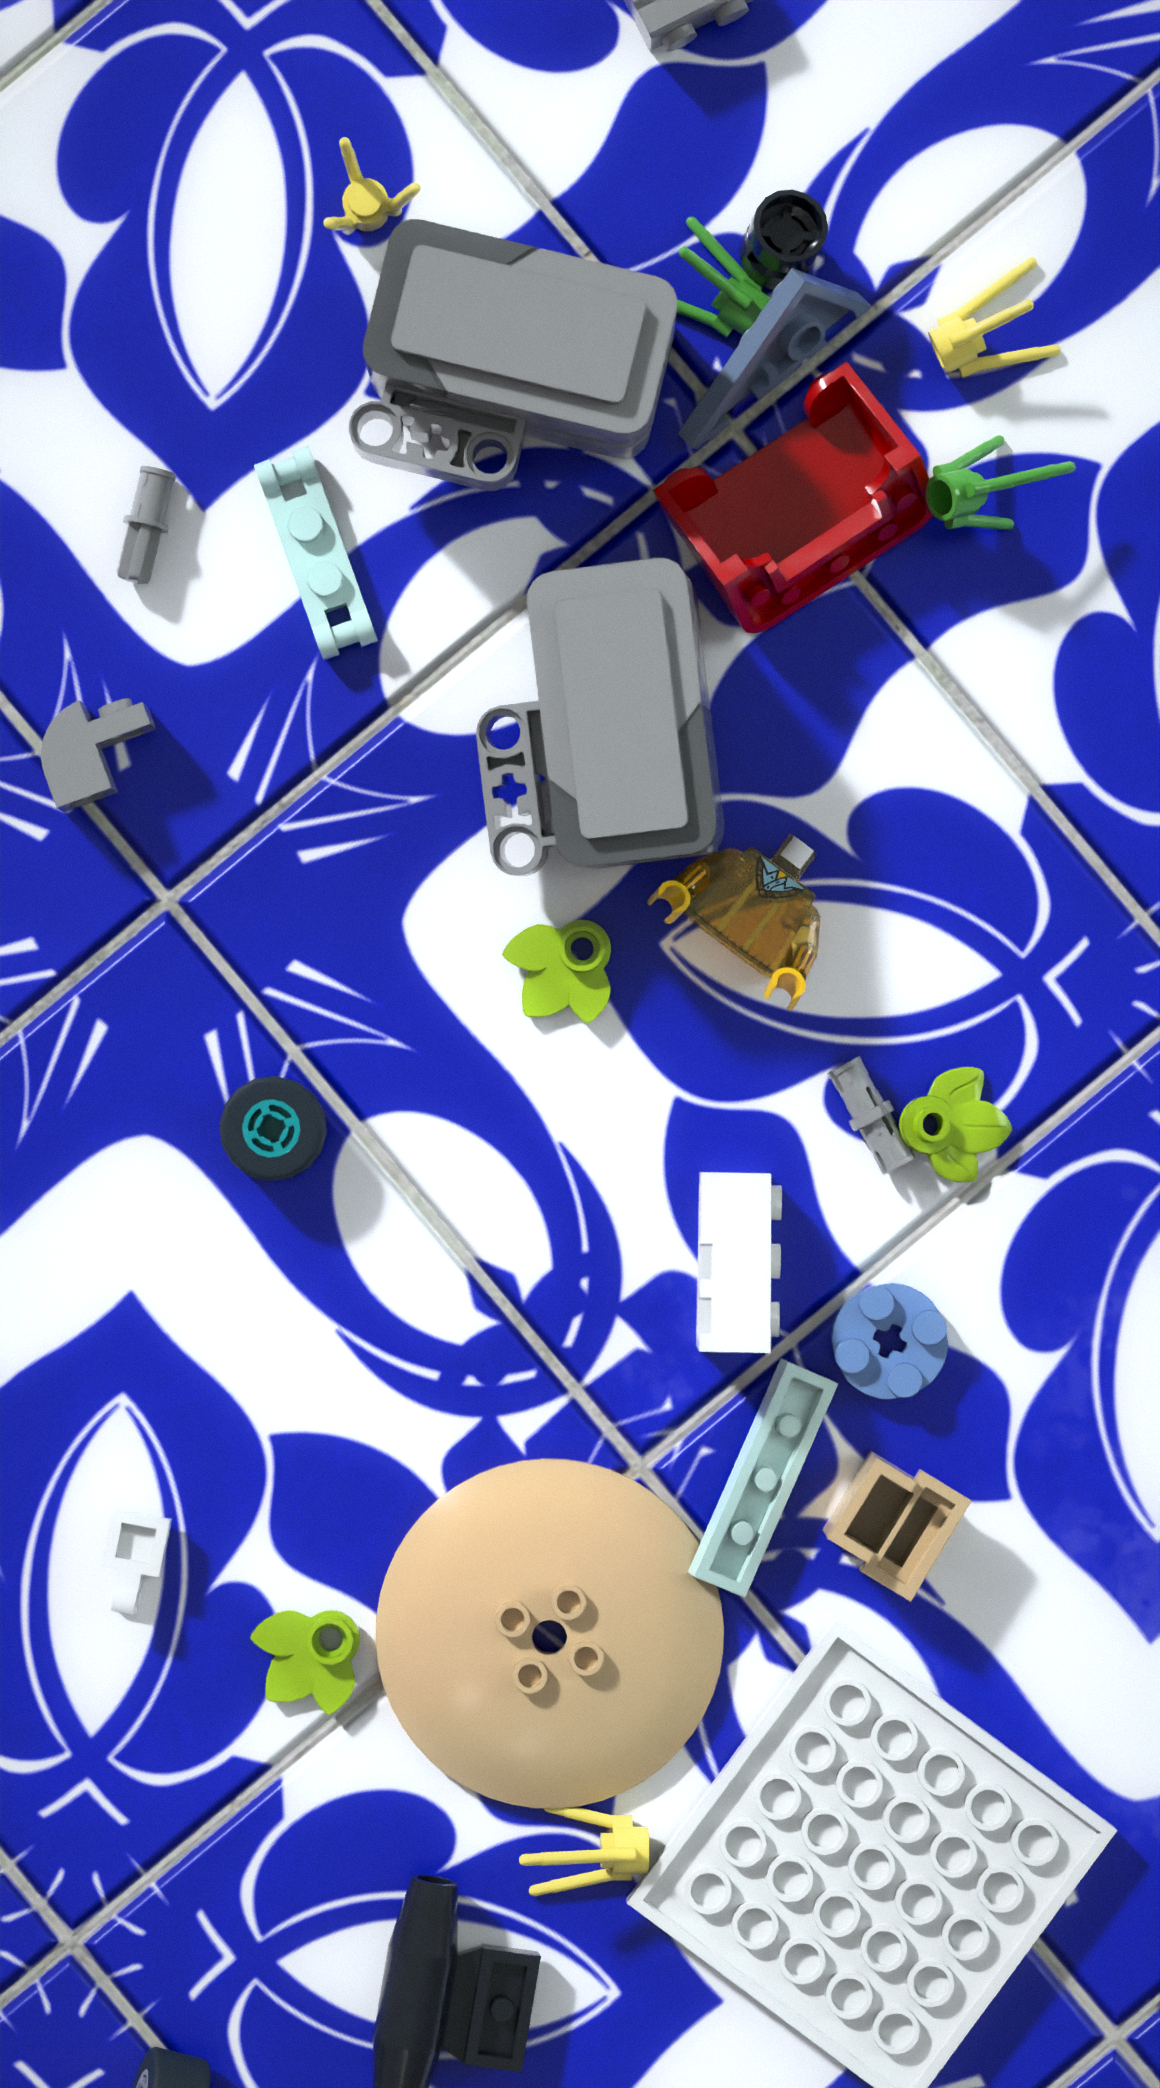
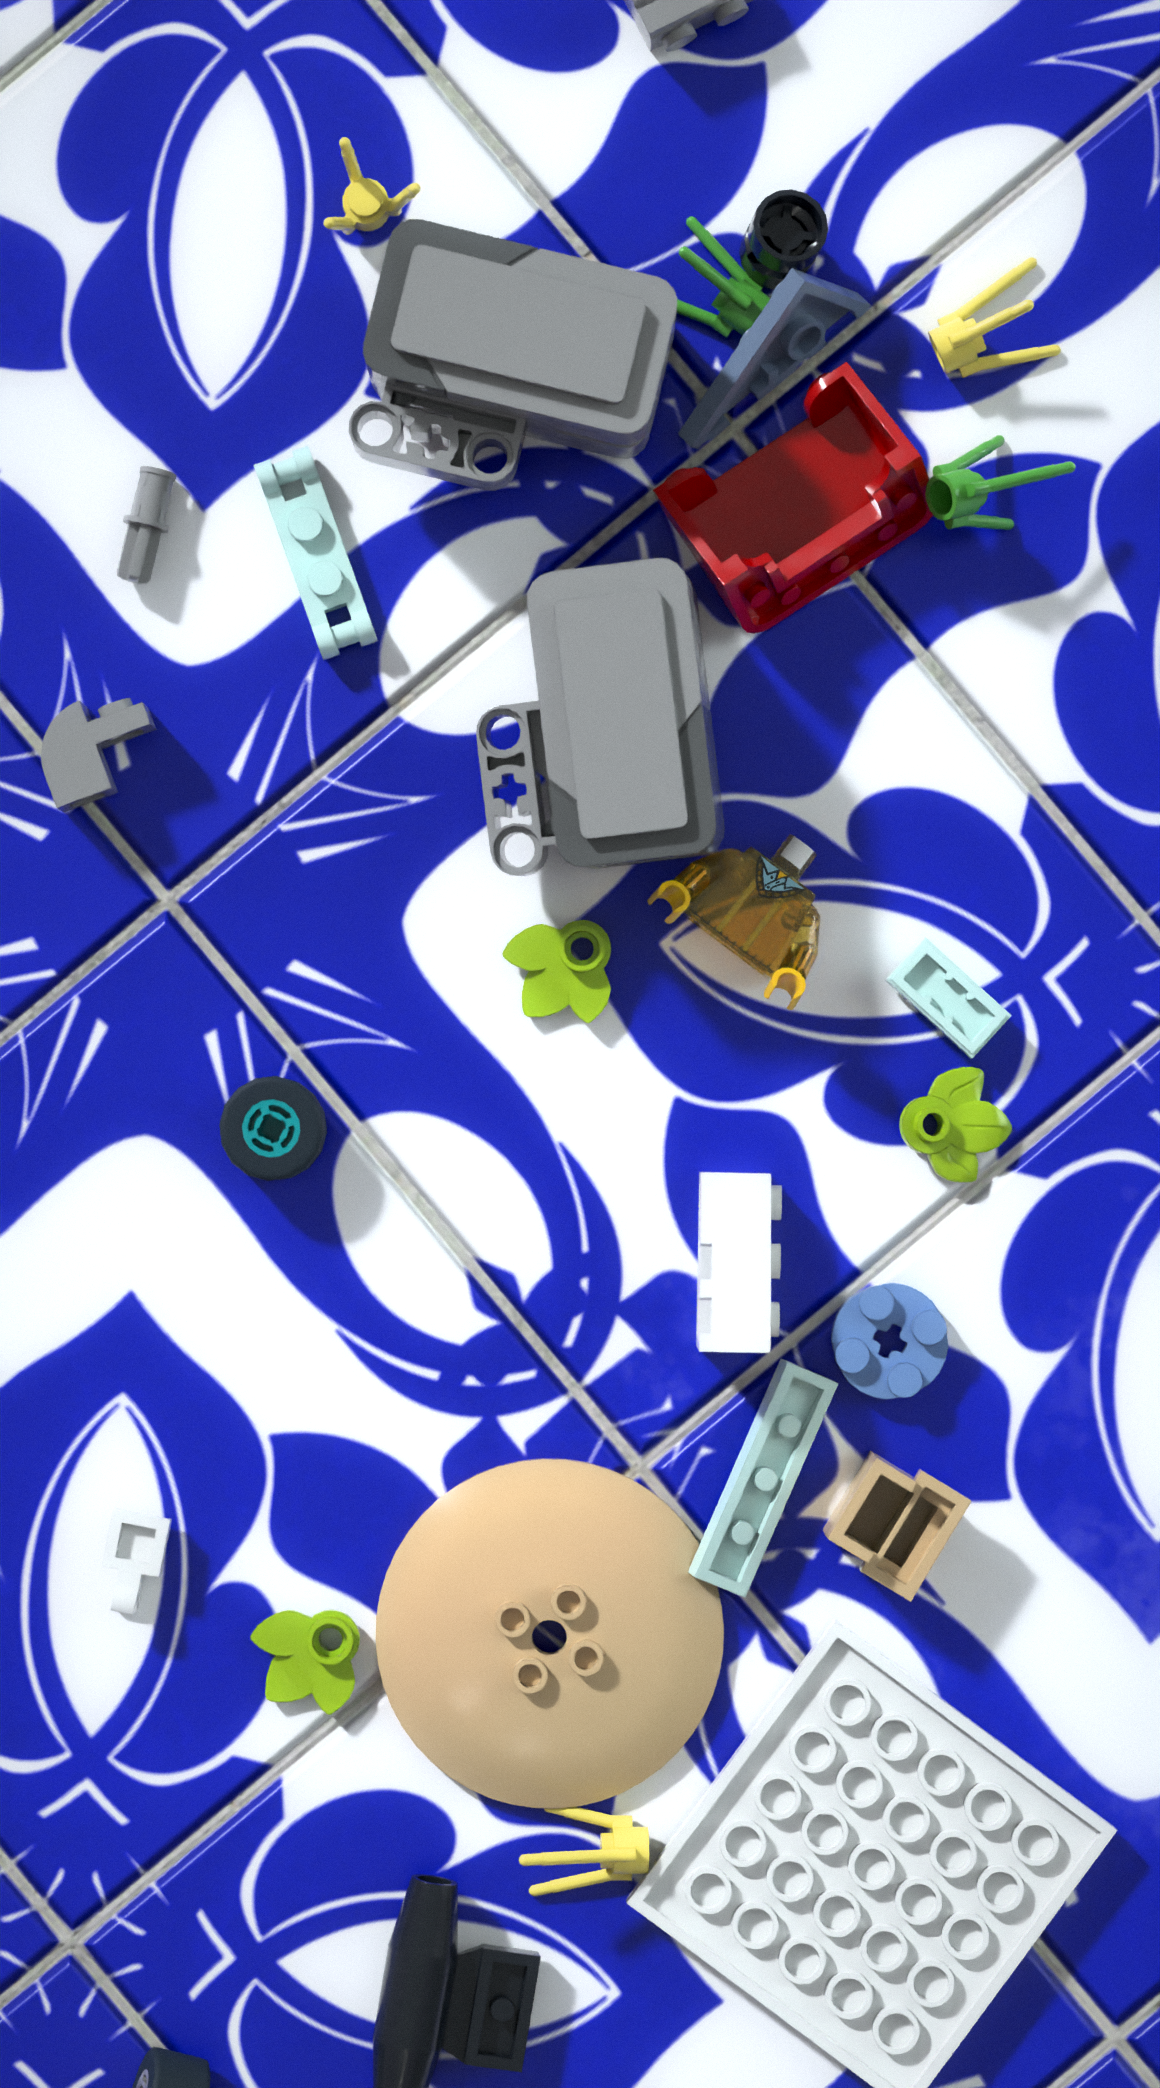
(871, 1115): light grey pin -> none
(948, 998): none -> light aqua plate

